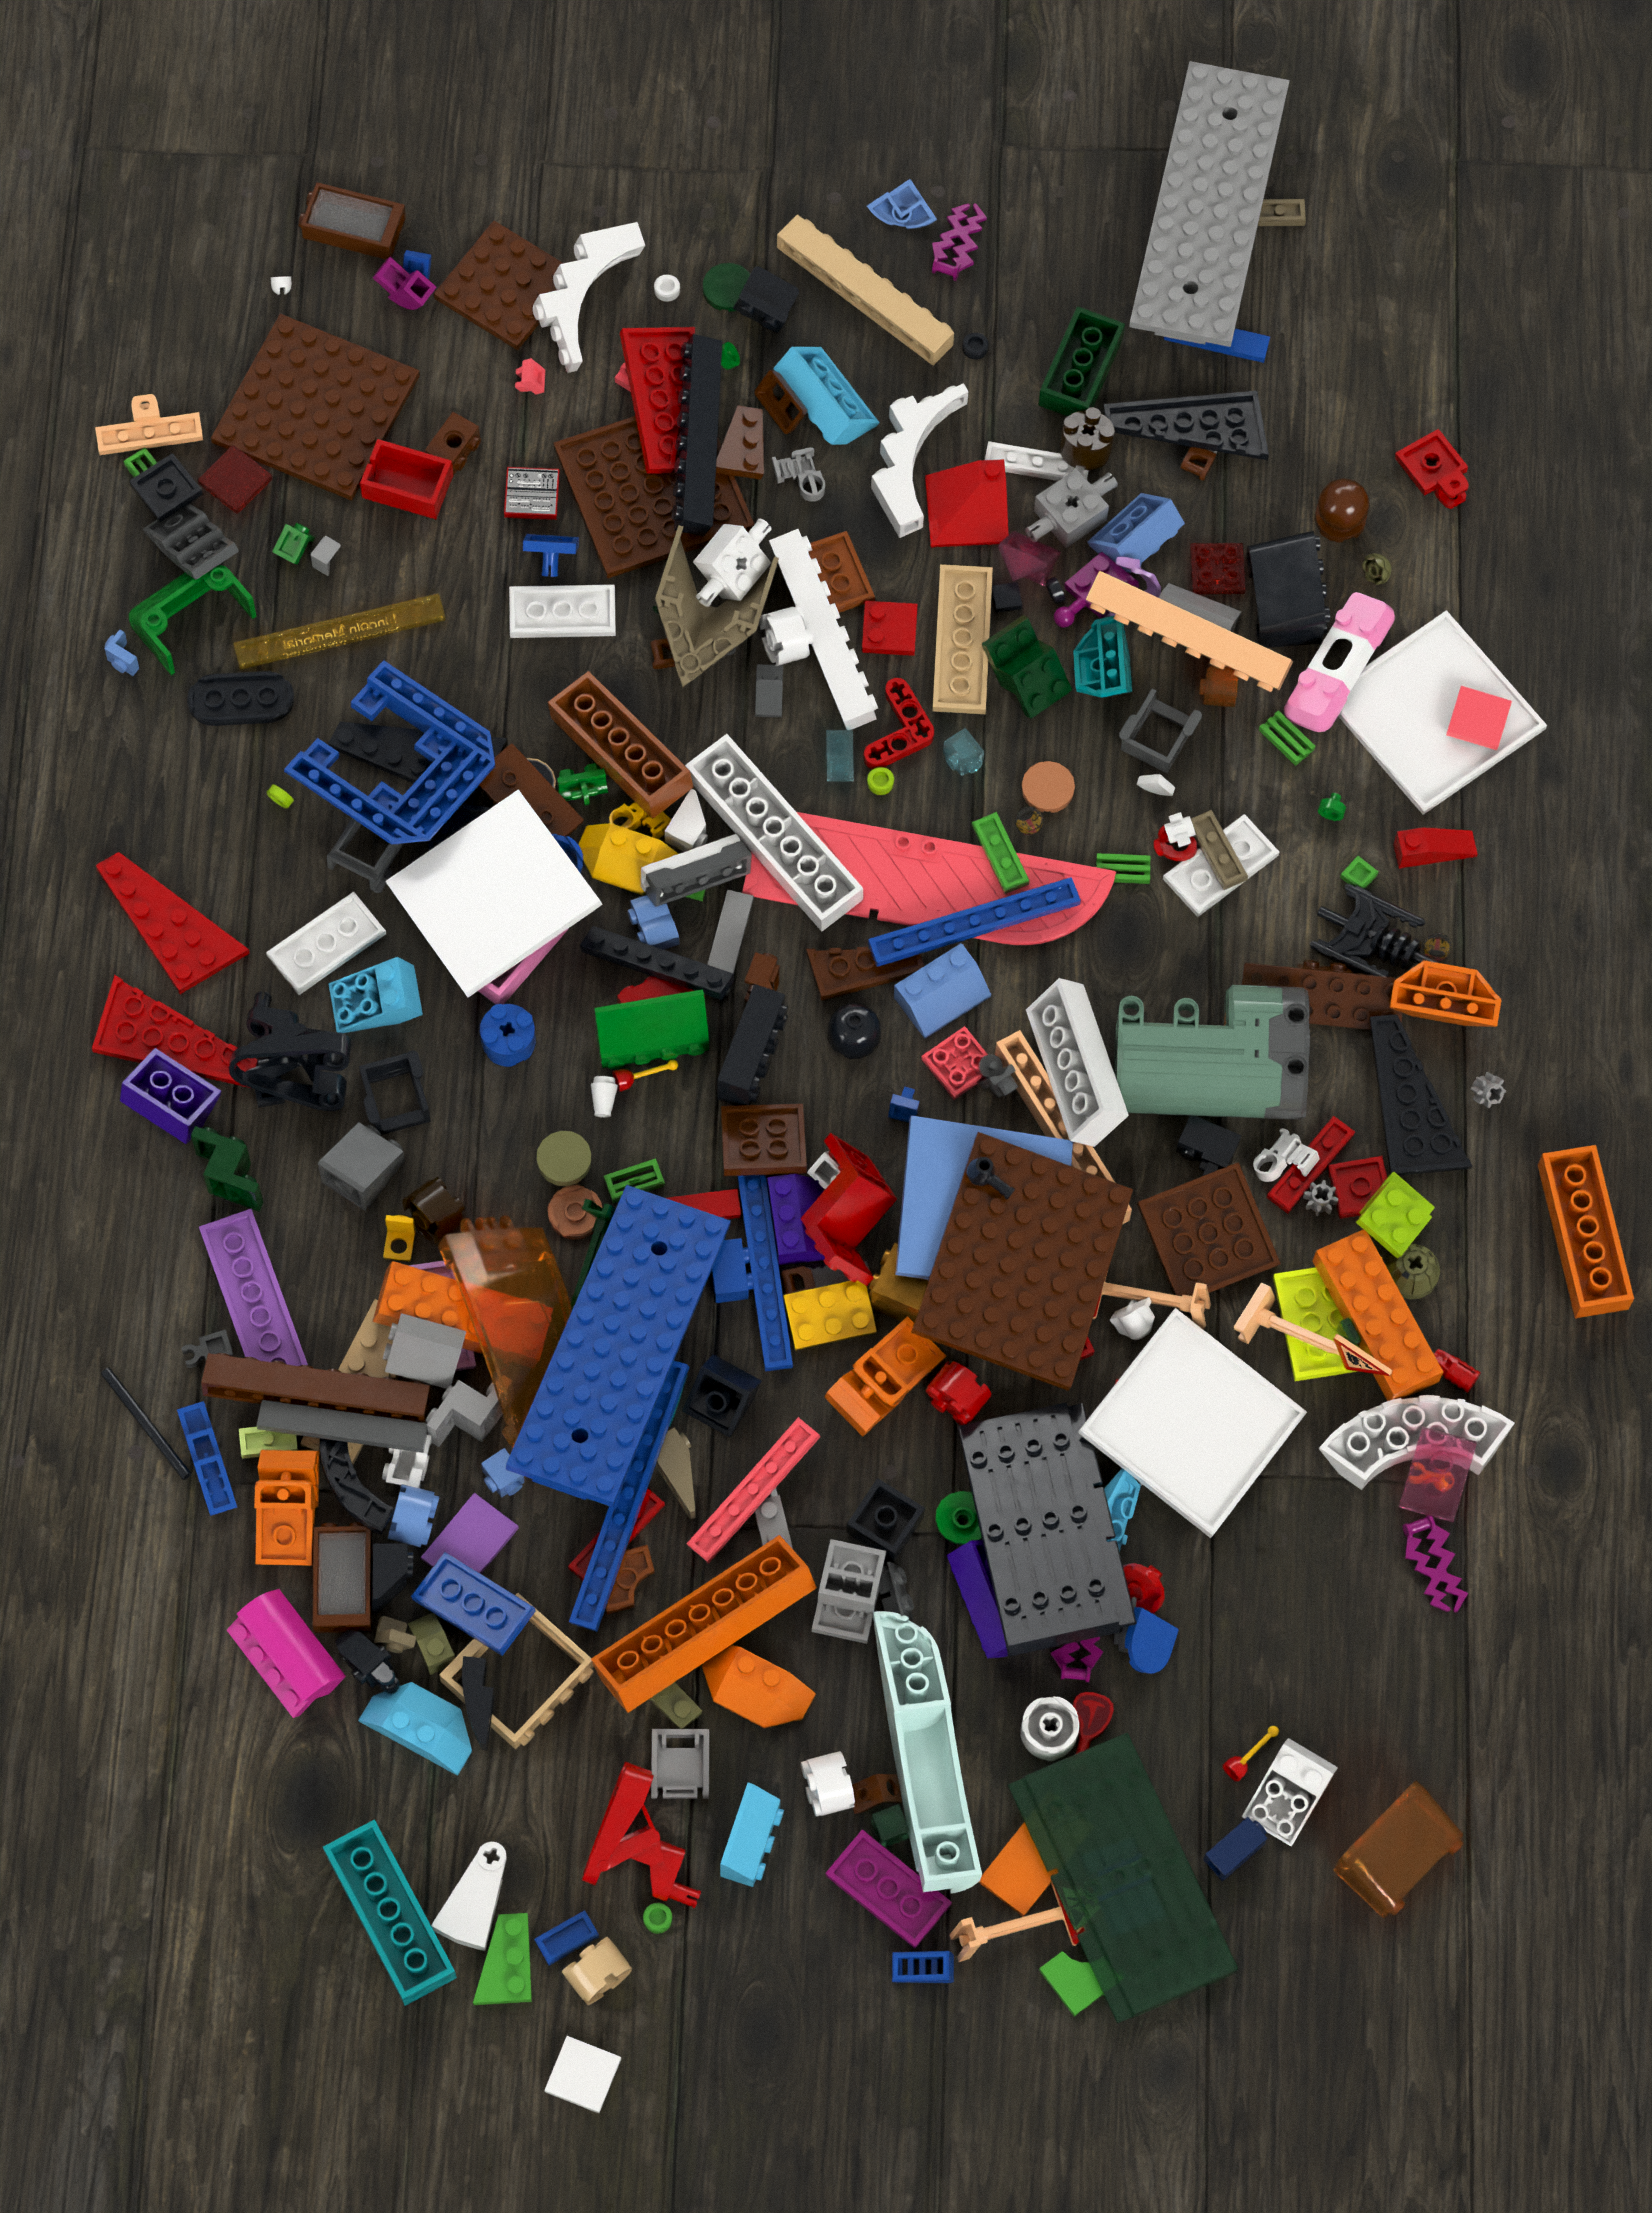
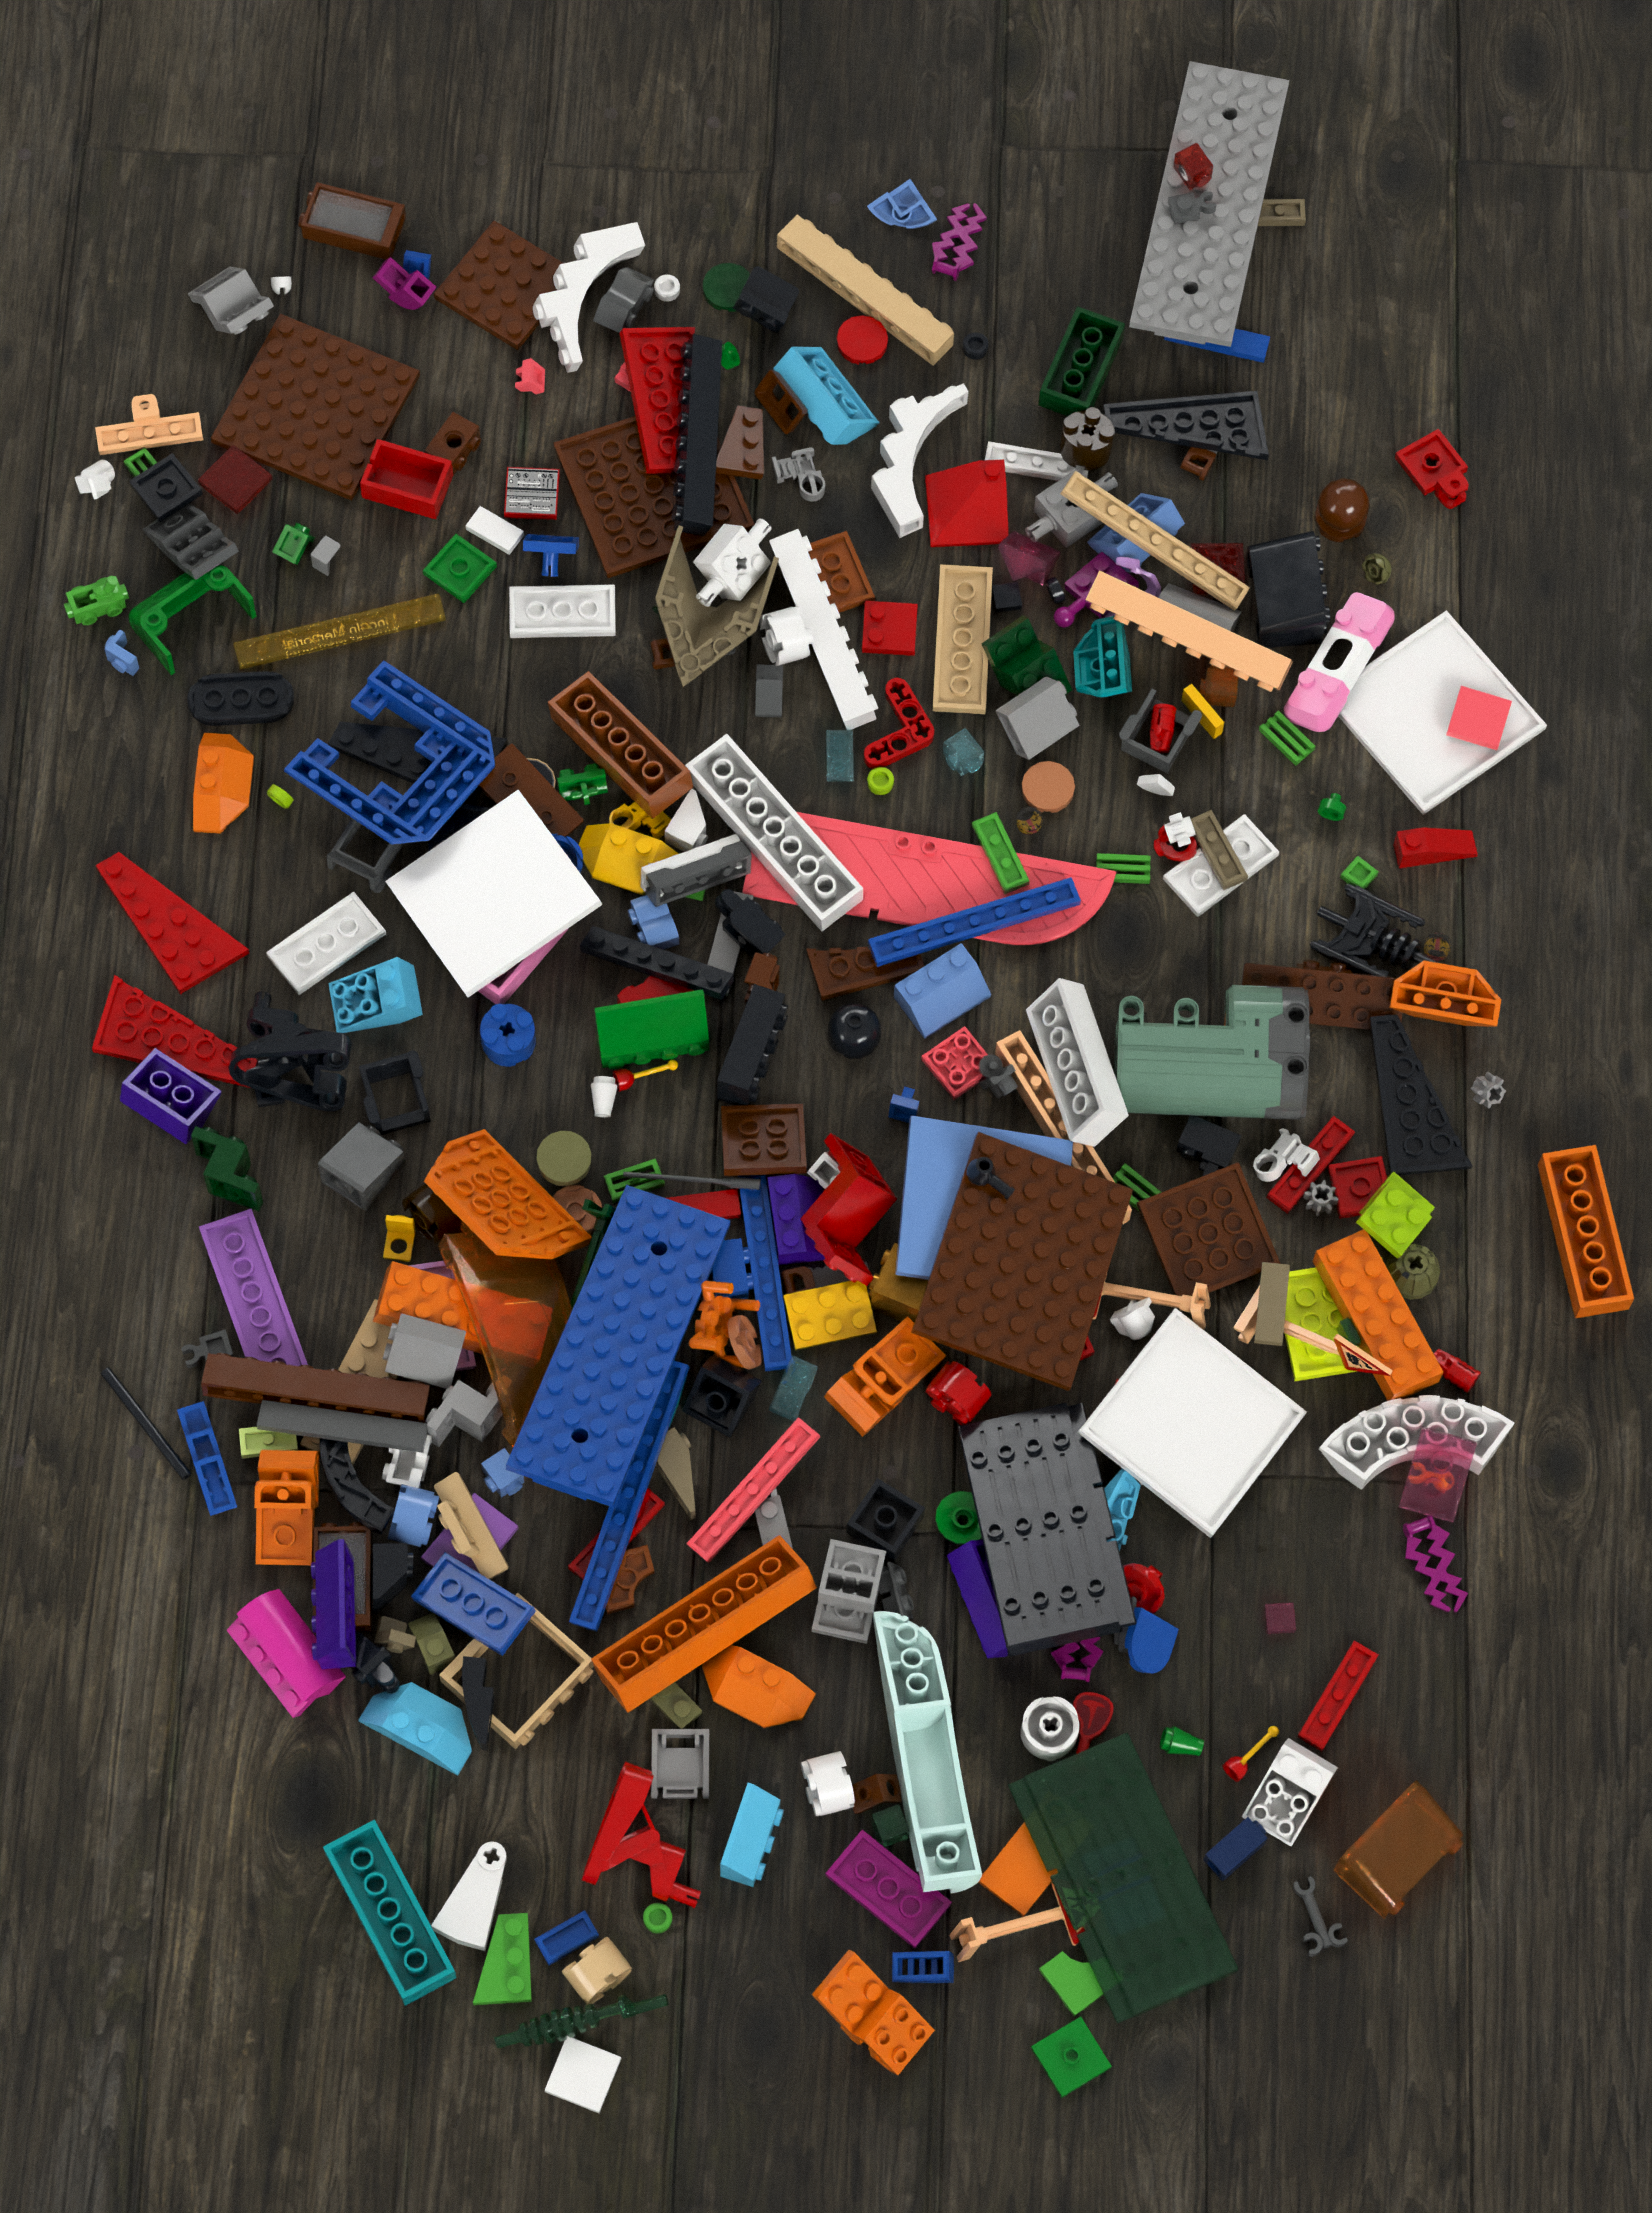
(96, 479): none -> white piece
(96, 600): none -> bright green brick
(221, 782): none -> orange wedge
(231, 300): none -> light grey bracket
(334, 1606): none -> dark purple slope
(459, 568): none -> green tile
(468, 1526): none -> tan bracket
(494, 530): none -> white tile
(502, 1200): none -> orange plate
(567, 2022): none -> clear green piece
(624, 300): none -> dark grey brick
(712, 1328): none -> orange plate
(732, 1182): none -> dark grey piece
(742, 1340): none -> nougat tile
(748, 923): none -> black hinge
(793, 1388): none -> clear light blue slope
(862, 339): none -> red tile
(873, 2013): none -> orange piece
(1038, 717): none -> light grey brick
(1071, 2057): none -> green plate
(1126, 1170): none -> bright green tile
(1155, 540): none -> tan tile
(1162, 727): none -> red hinge
(1180, 1742): none -> green cone
(1188, 208): none -> dark grey plate
(1193, 166): none -> clear red brick
(1210, 719): none -> yellow tile
(1272, 1304): none -> dark tan tile
(1280, 1618): none -> clear pink tile
(1322, 1937): none -> dark grey bar
(1337, 1695): none -> red tile

